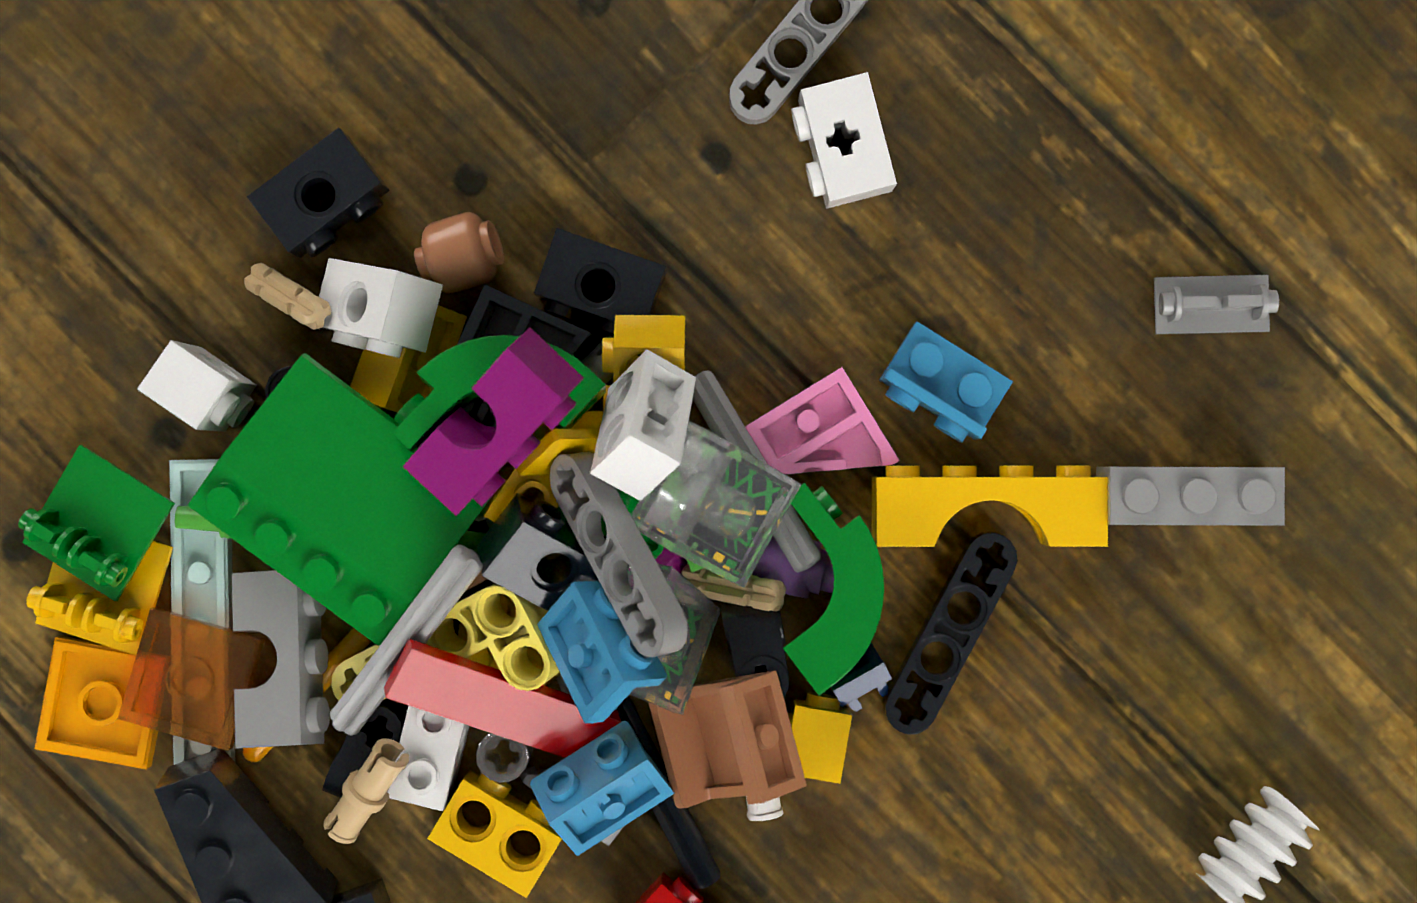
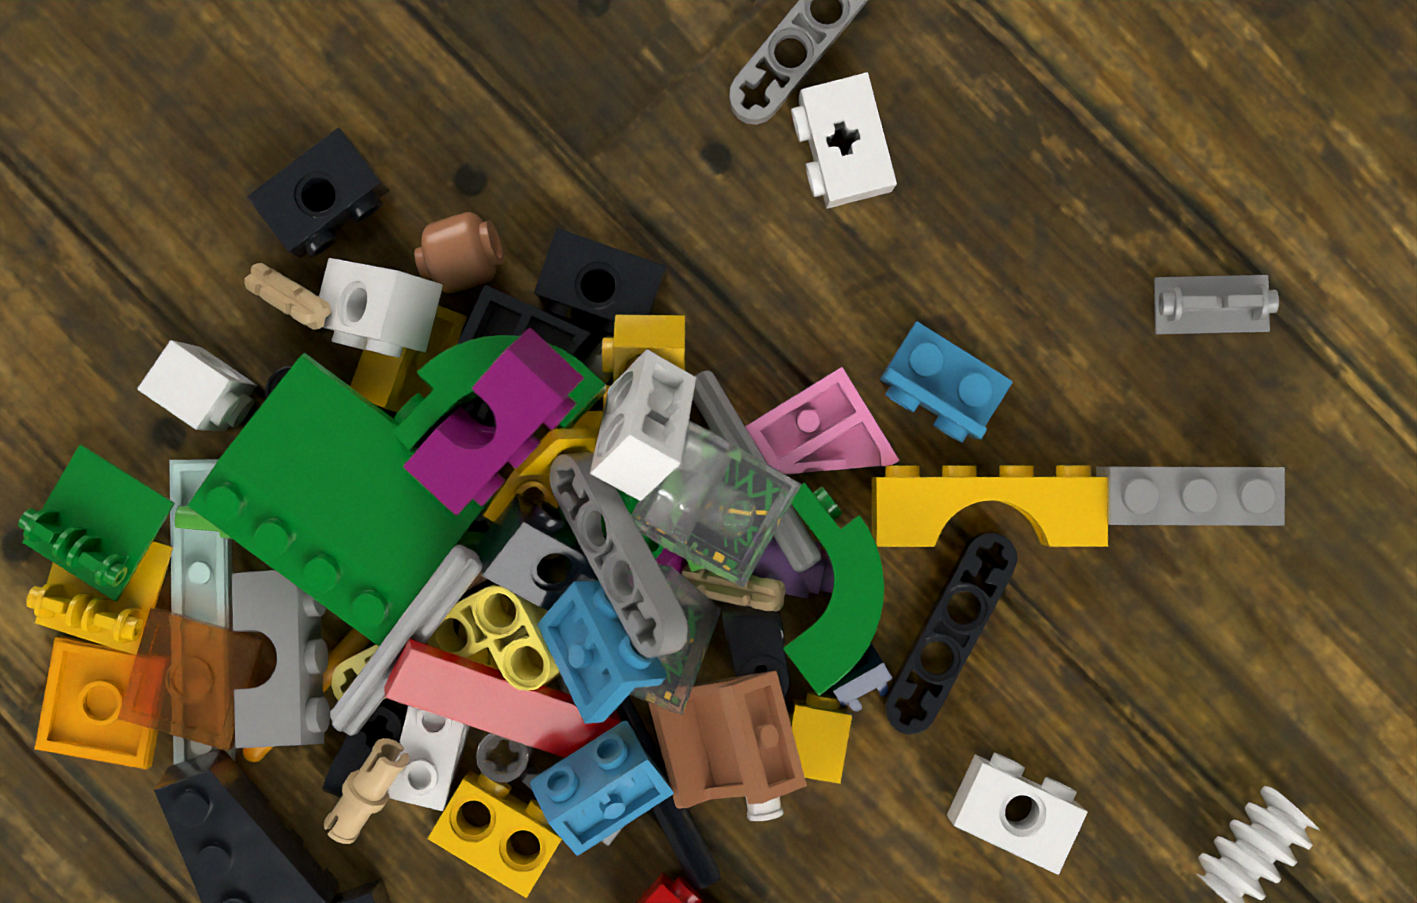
(1040, 837): none -> white brick

